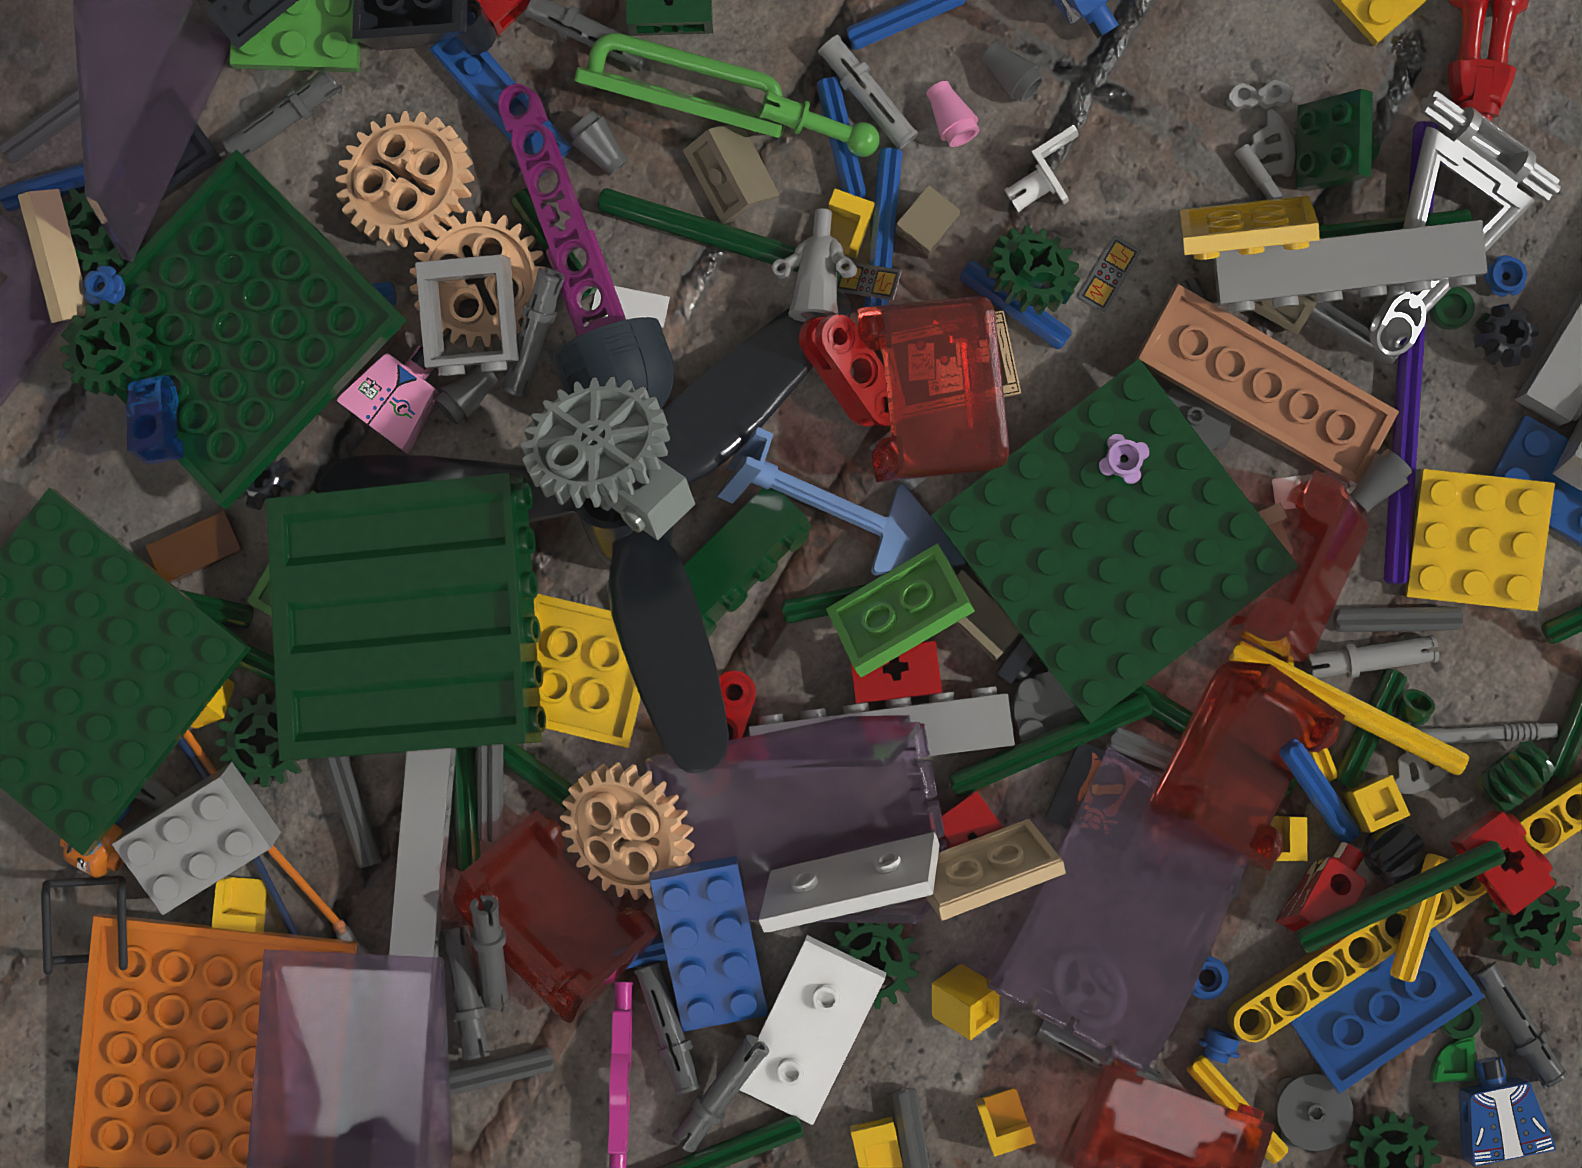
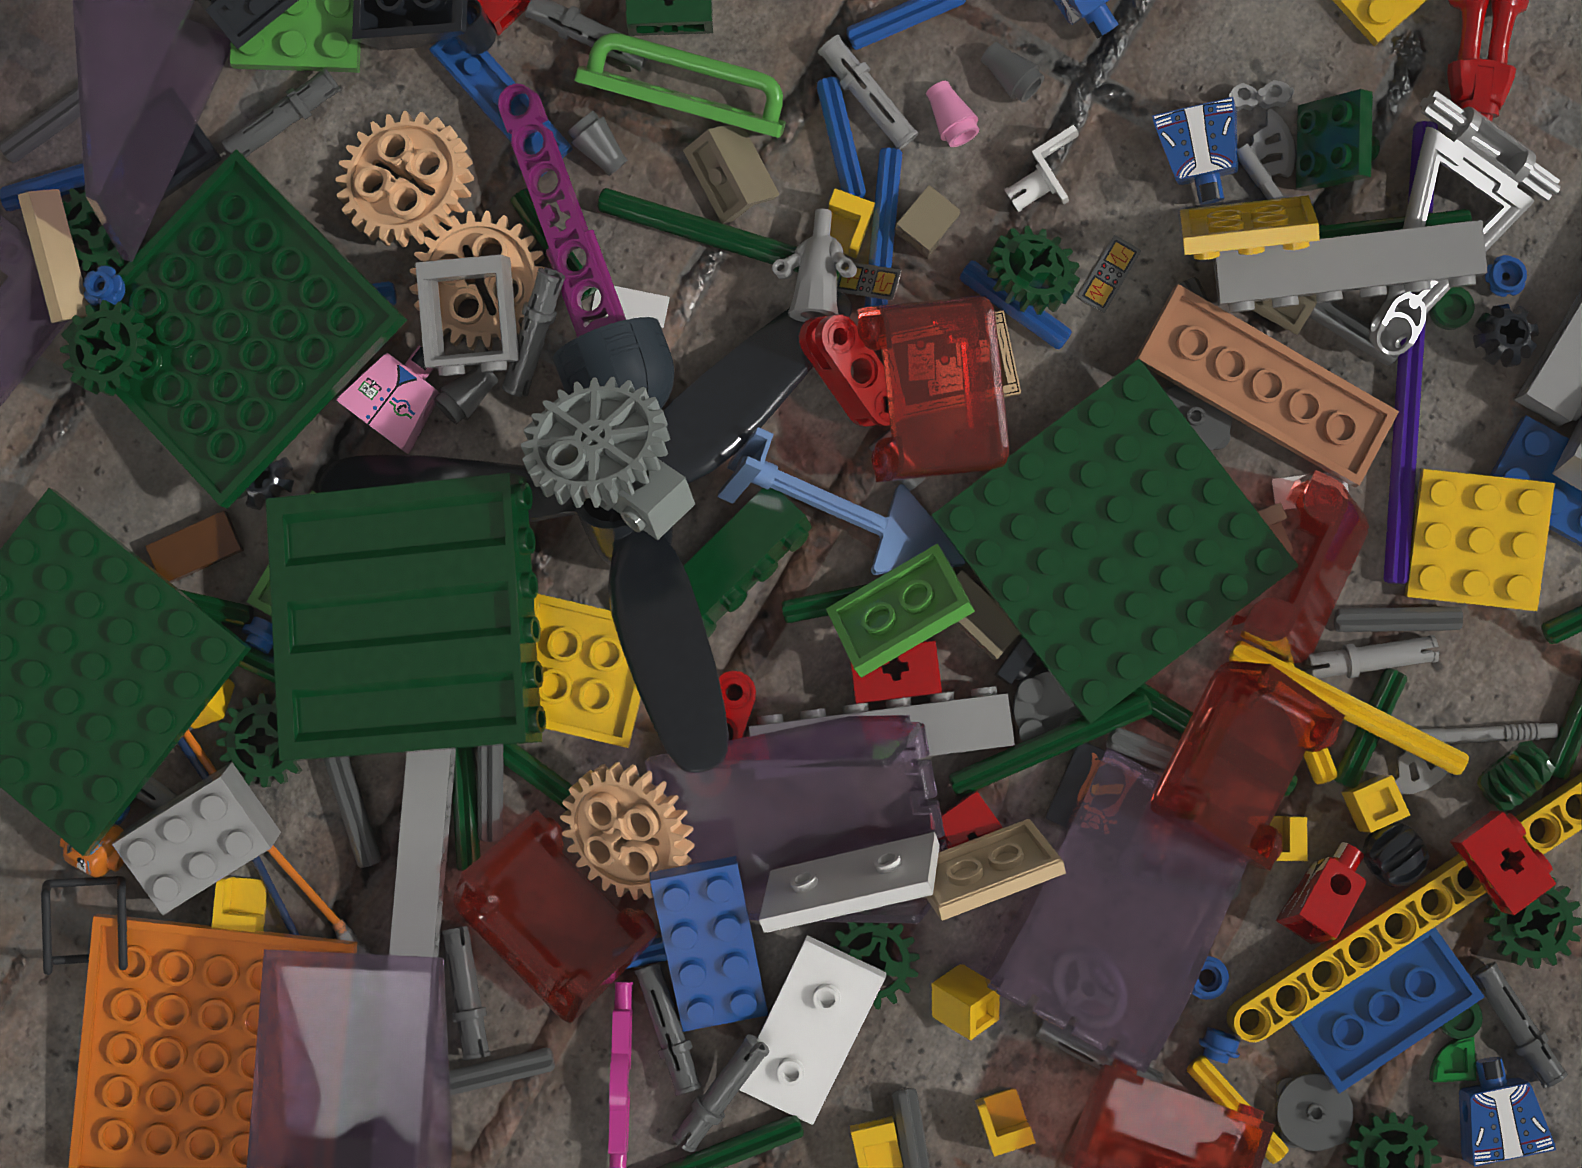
(153, 420): clear blue leg -> none
(259, 634): none -> blue plate
(488, 942): dark grey pin -> none
(861, 138): bright green pin -> none
(1134, 451): lavender plate -> none
(1201, 145): none -> torso
(1319, 791): blue axle -> none
(1380, 480): dark grey cone -> none
(1400, 896): dark green axle -> none
(1415, 707): dark green hinge -> none
(1416, 931): yellow axle -> none

